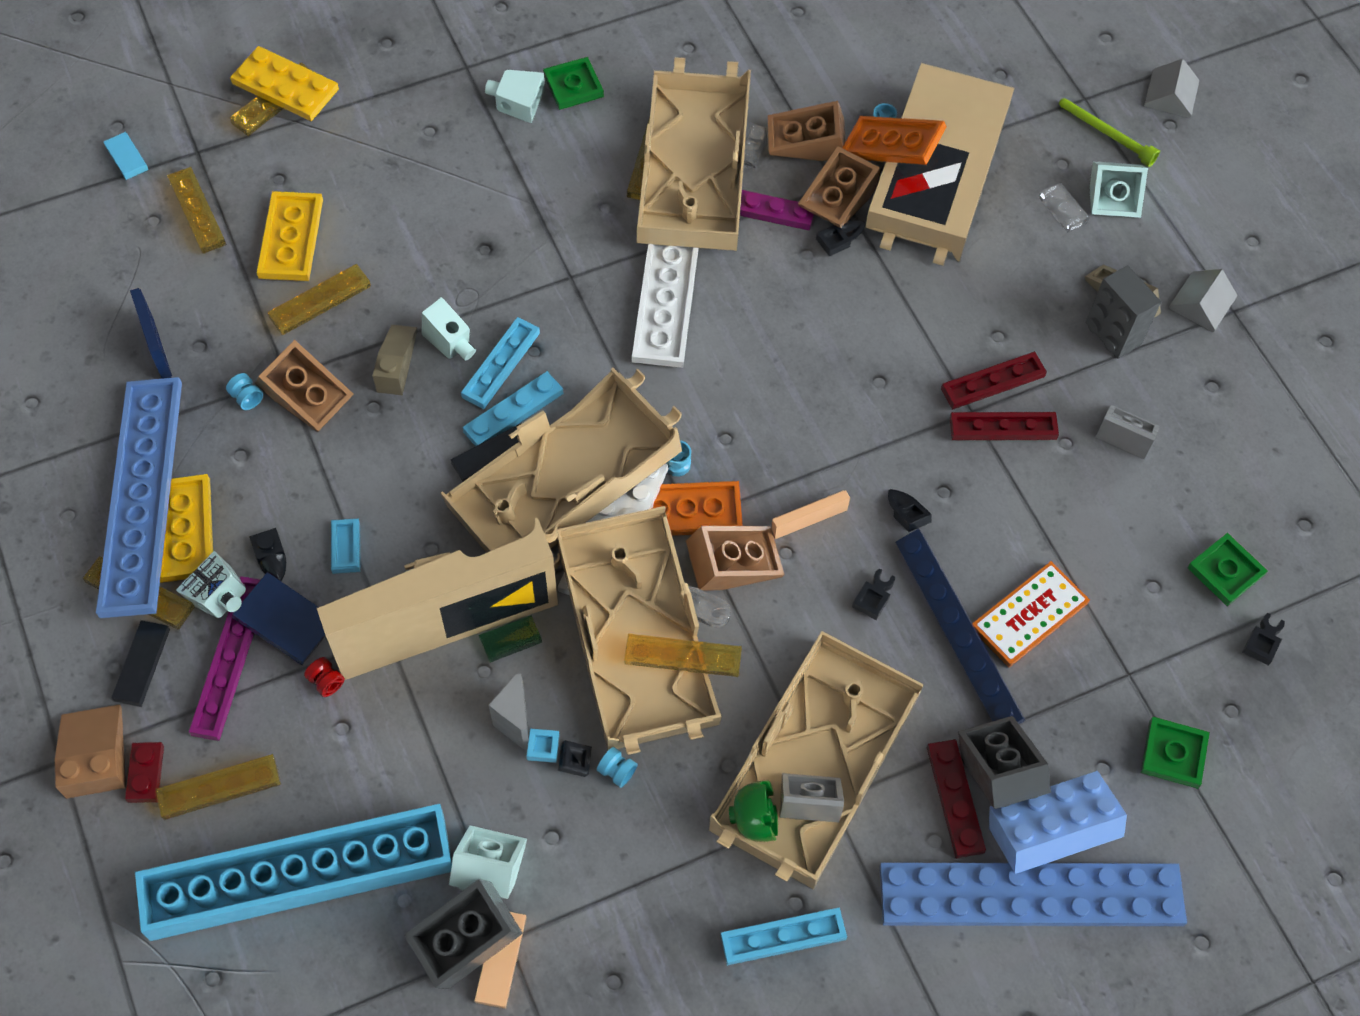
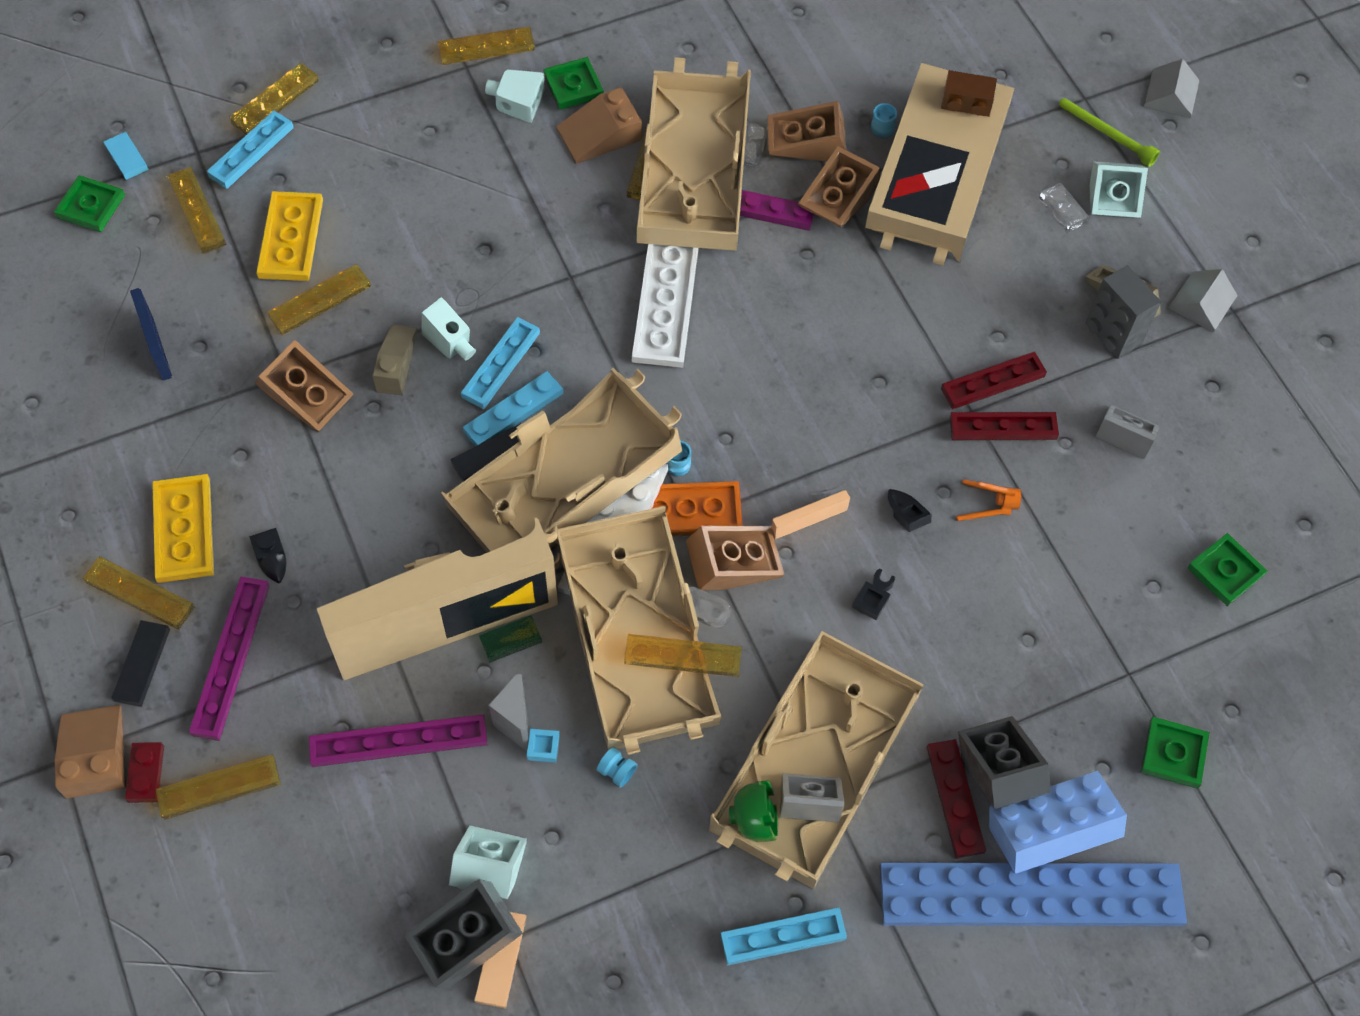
(89, 203): none -> green plate
(140, 499): medium blue plate -> none
(213, 587): light aqua torso -> none
(242, 388): medium azure wheel -> none
(250, 149): none -> medium azure plate
(282, 618): dark blue tile -> none
(284, 83): yellow plate -> none
(292, 872): medium azure brick -> none
(324, 677): red wheel -> none
(345, 546): medium azure tile -> none
(397, 740): none -> magenta plate
(486, 45): none -> clear yellow plate
(574, 758): black tile -> none
(601, 126): none -> medium nougat slope
(837, 239): black plate -> none
(895, 139): orange tile -> none
(958, 628): dark blue plate -> none
(969, 93): none -> reddish brown brick
(1006, 497): none -> orange plant
(1030, 614): tile -> none
(1262, 642): black plate -> none

